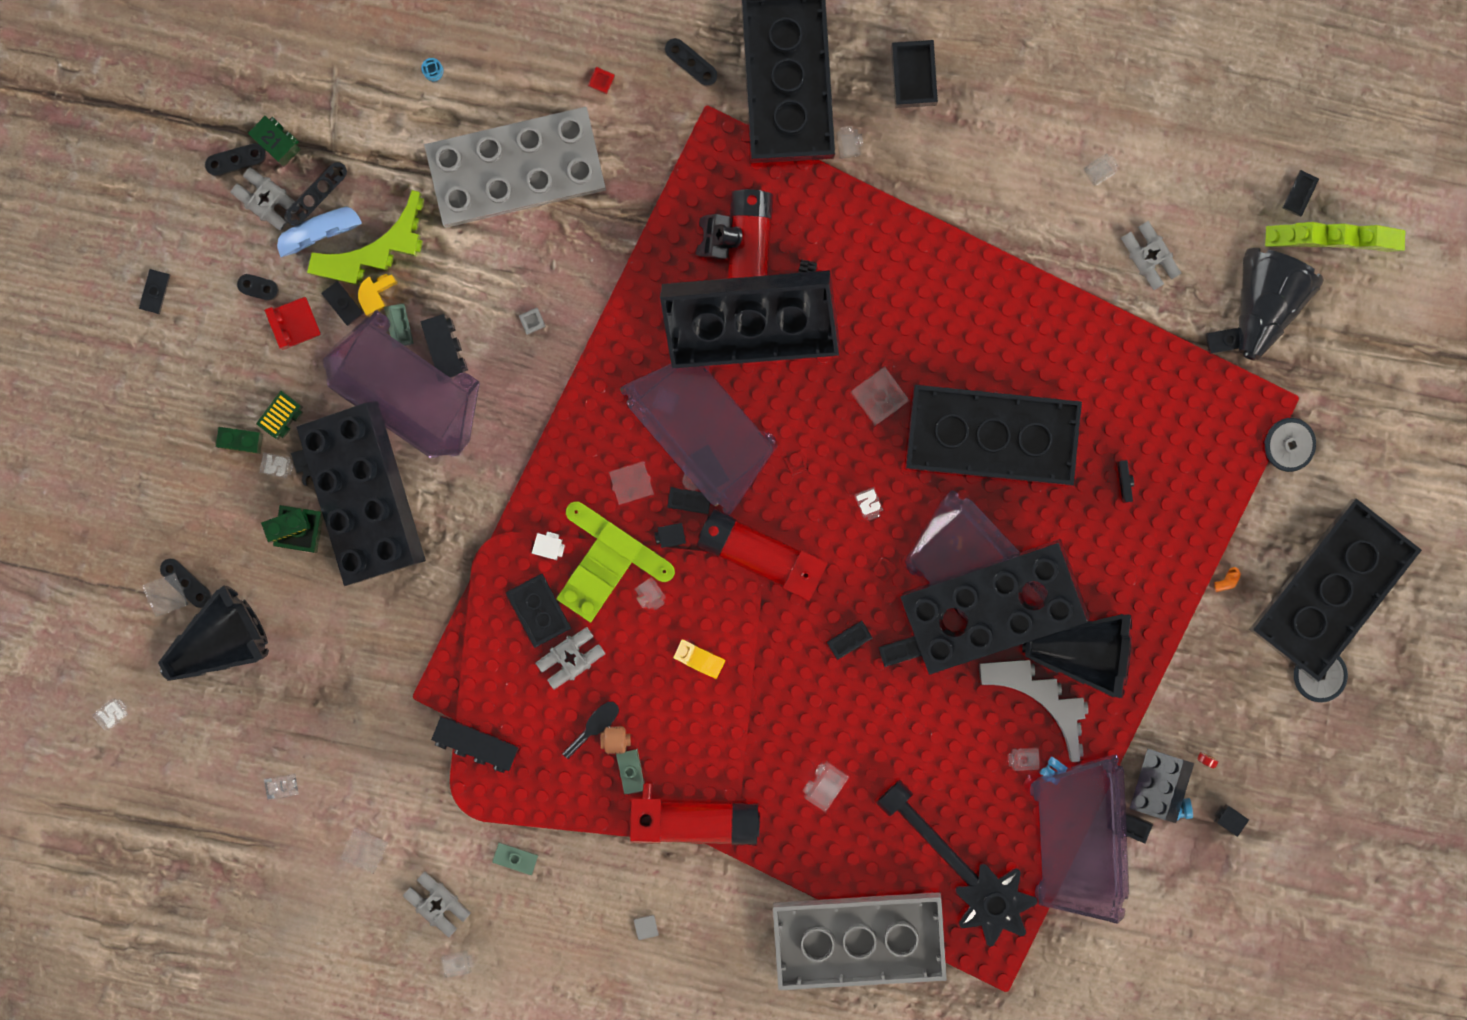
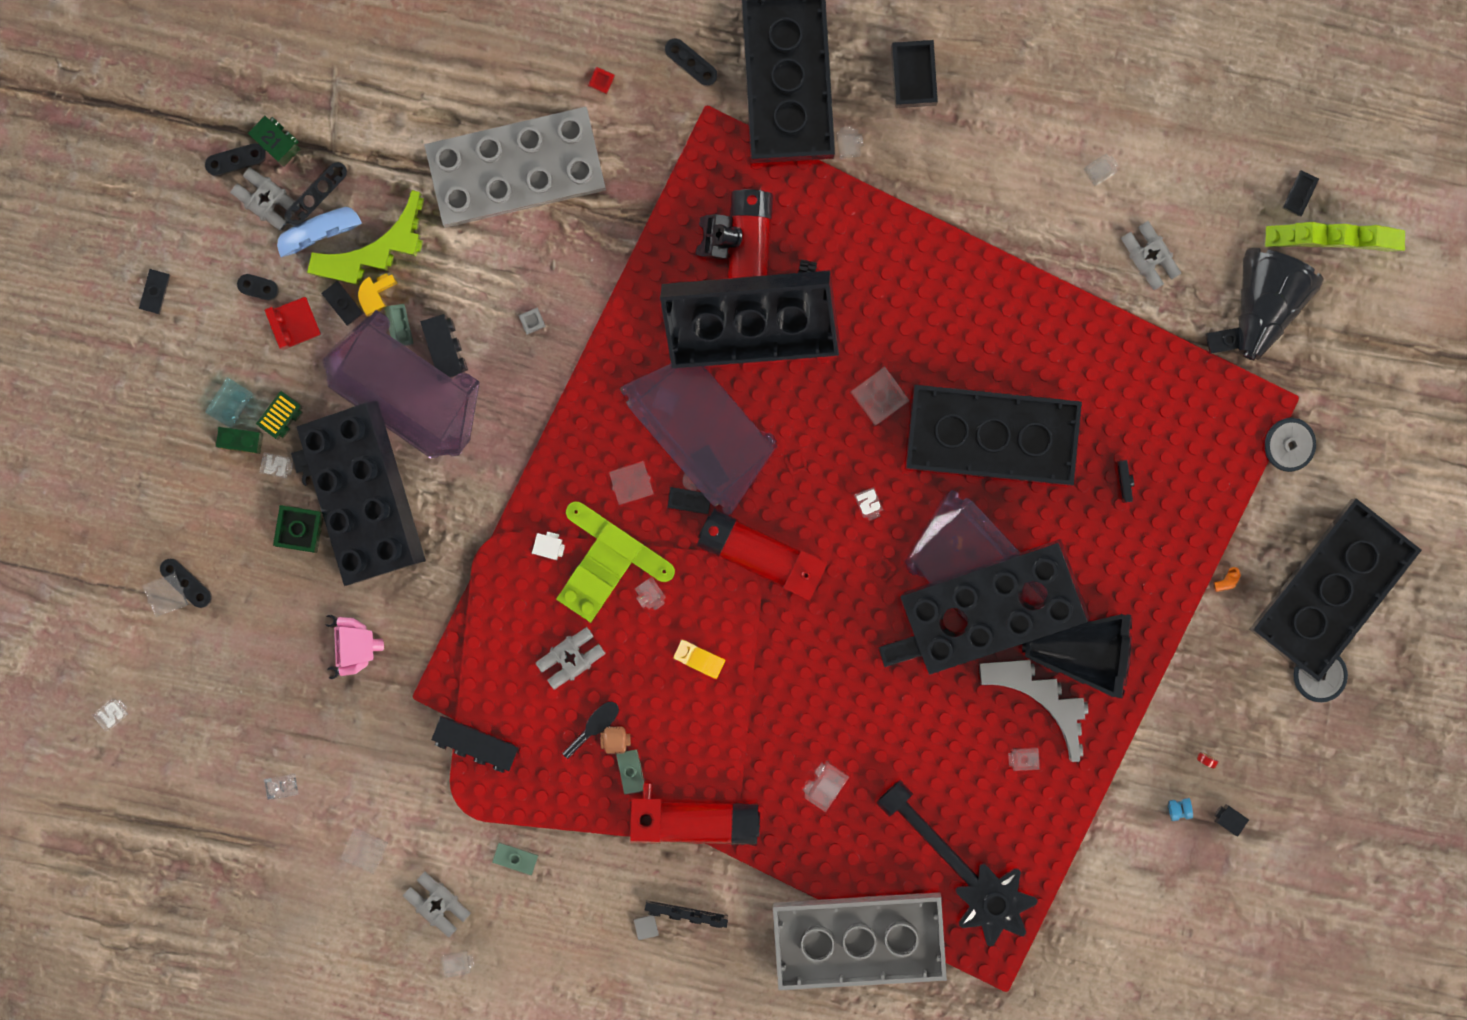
(216, 639): black cone -> none
(229, 402): none -> clear light blue plate
(285, 525): dark green brick -> none
(352, 646): none -> bright pink torso
(434, 72): dark azure wheel -> none
(538, 610): black tile -> none
(670, 535): black brick -> none
(693, 915): none -> black wing
(849, 640): black plate -> none
(1055, 764): dark azure wheel -> none
(1084, 839): clear purple windscreen -> none
(1138, 828): black plate -> none
(1161, 786): black piece -> none

